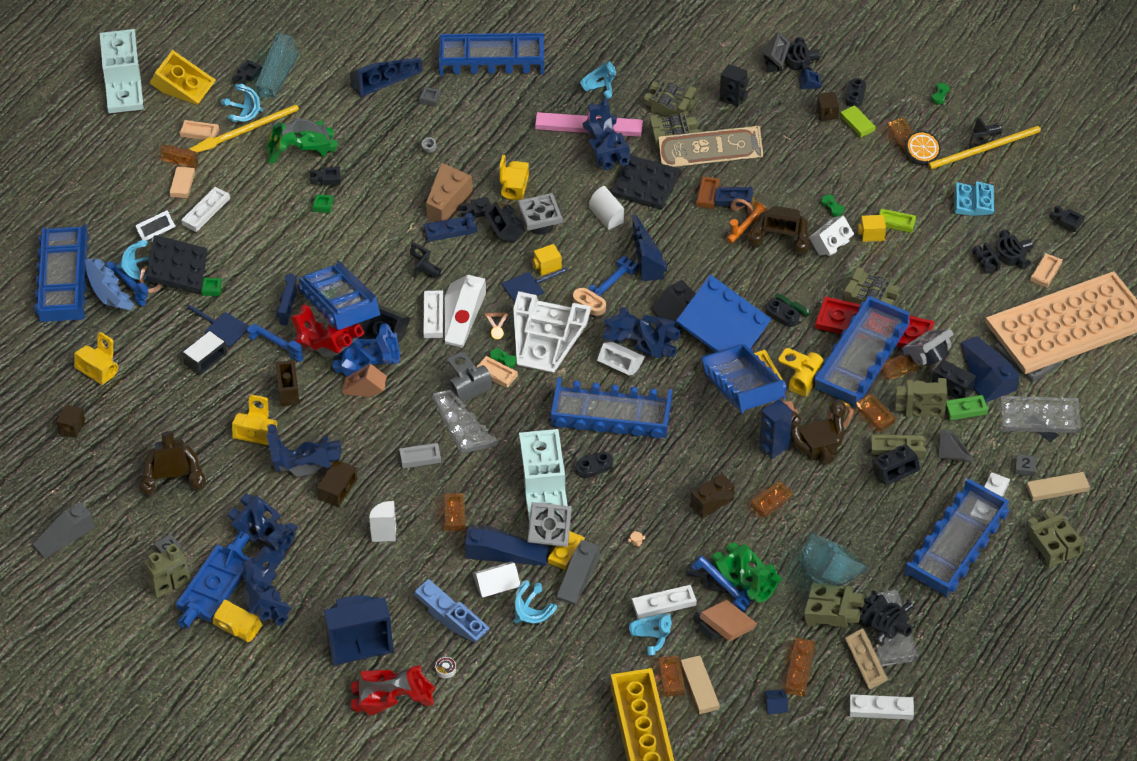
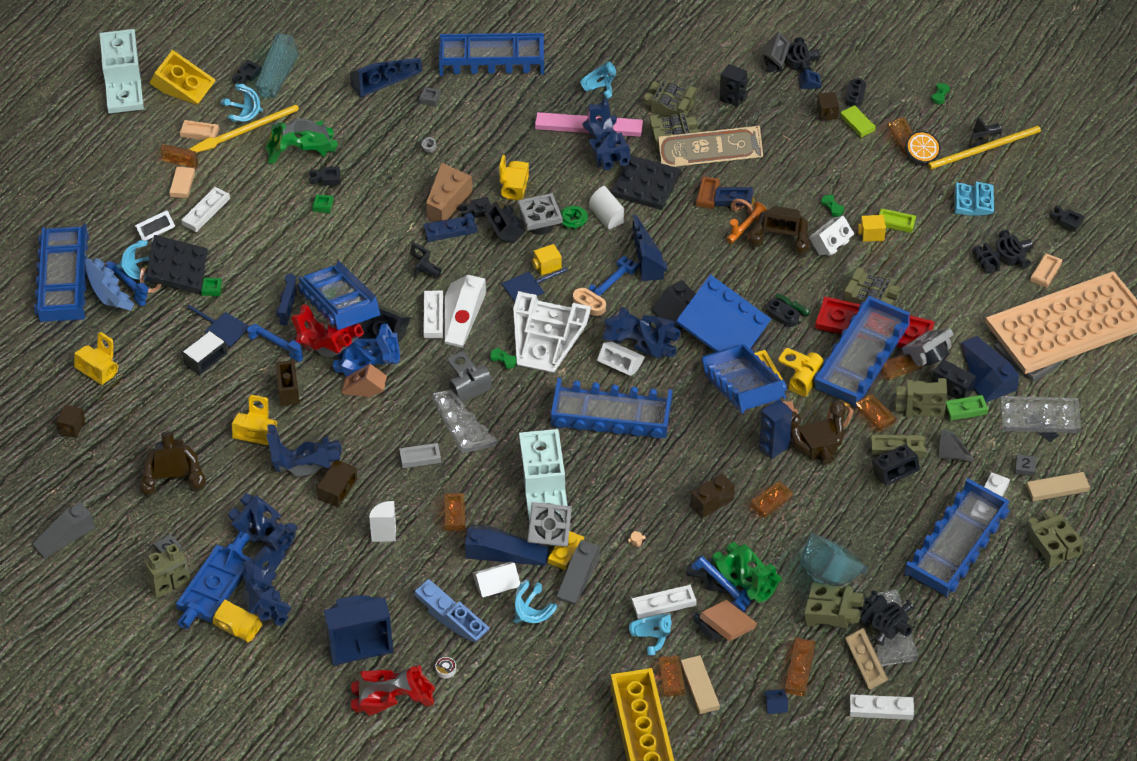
(496, 332): nougat piece -> none
(499, 373): light nougat tile -> none
(570, 212): none -> green gear
(596, 464): black plate -> none

